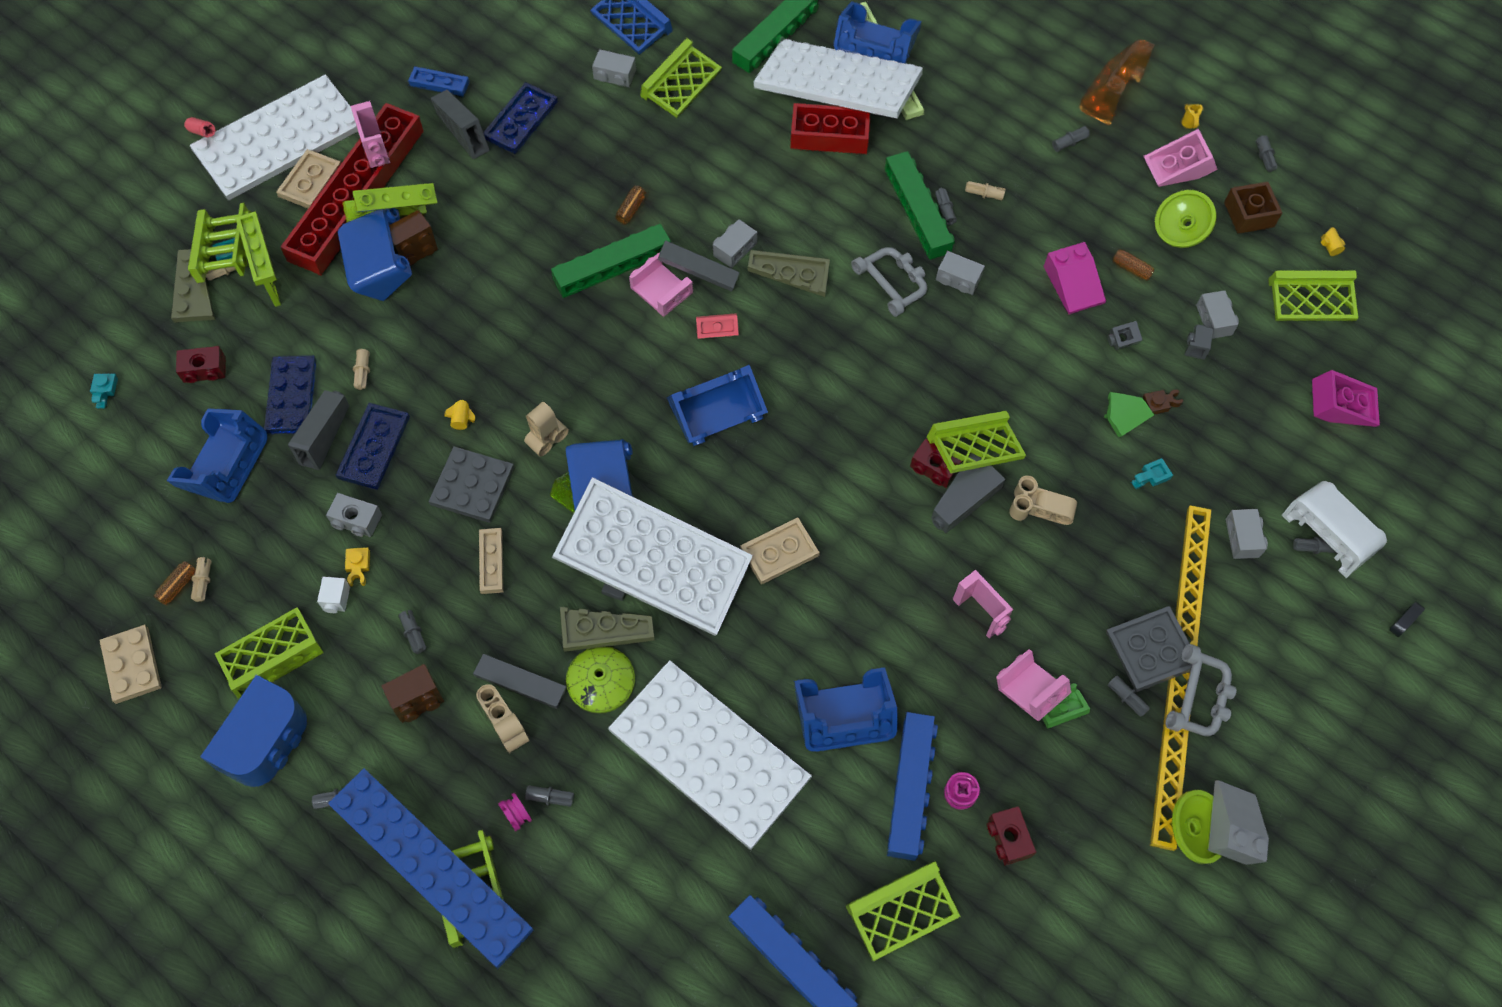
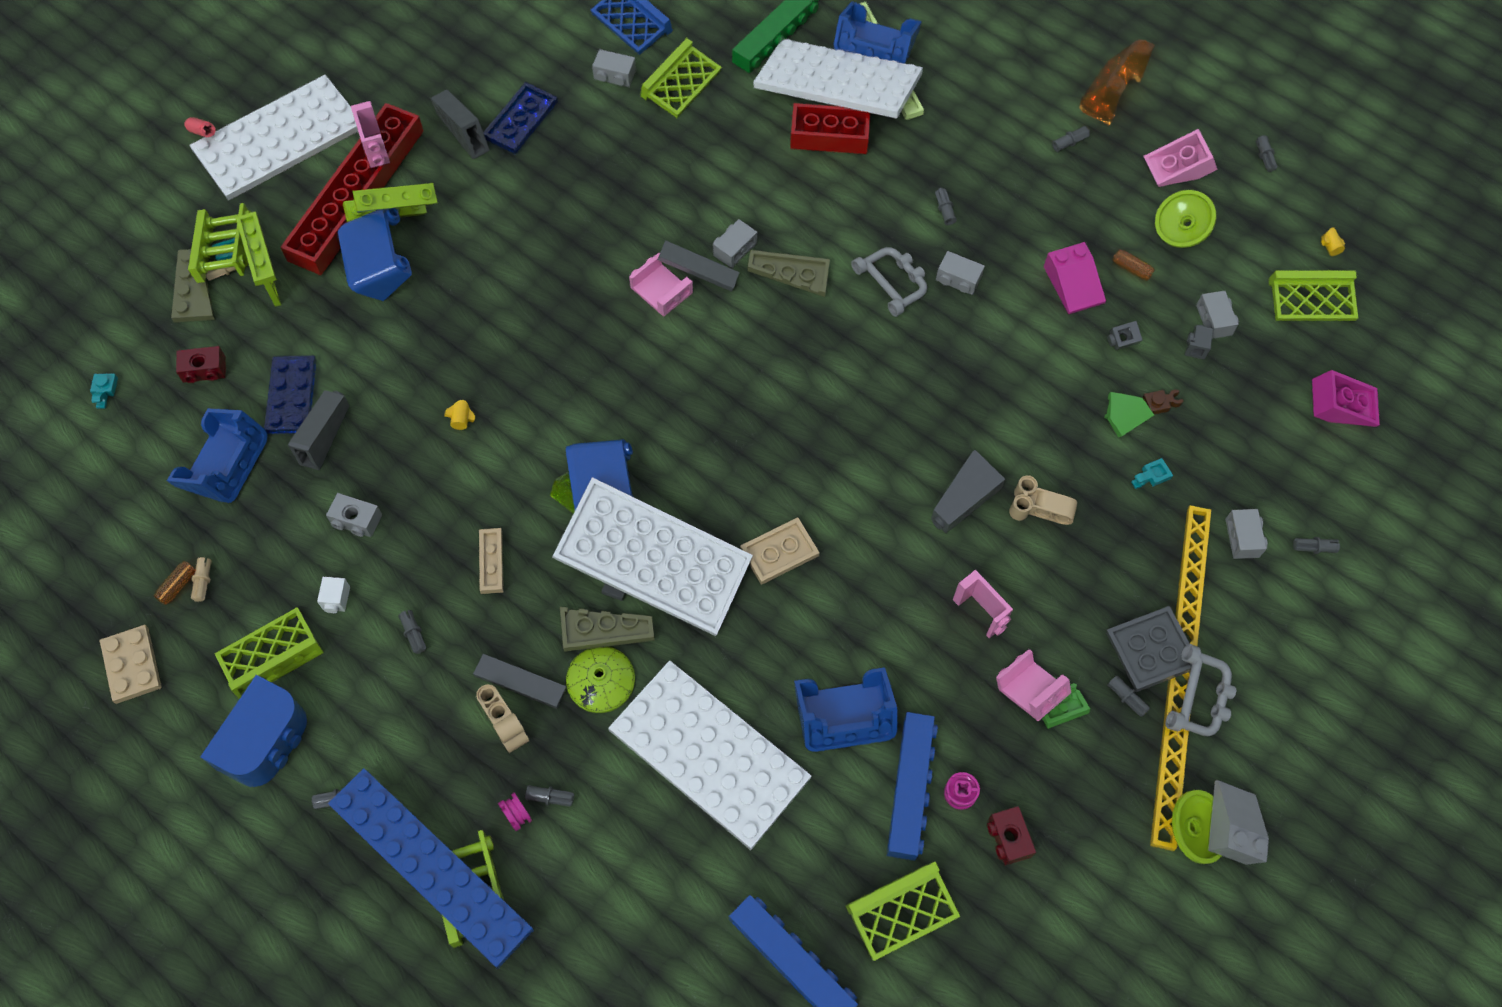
(308, 178): tan plate -> none
(357, 562): yellow plate -> none
(361, 369): tan axle -> none
(372, 446): clear blue plate -> none
(413, 237): reddish brown brick -> none
(413, 694): reddish brown brick -> none
(438, 81): blue plate -> none
(471, 484): dark grey plate -> none
(544, 429): tan piece -> none
(608, 261): green brick -> none
(630, 204): clear orange piece -> none
(717, 325): coral plate -> none
(718, 405): blue windscreen -> none
(919, 205): green brick -> none
(928, 454): dark red brick -> none
(970, 429): lime fence -> none
(985, 190): tan axle -> none
(1192, 115): yellow piece -> none
(1253, 207): reddish brown brick -> none
(1338, 525): white windscreen -> none
(1407, 619): black beam -> none

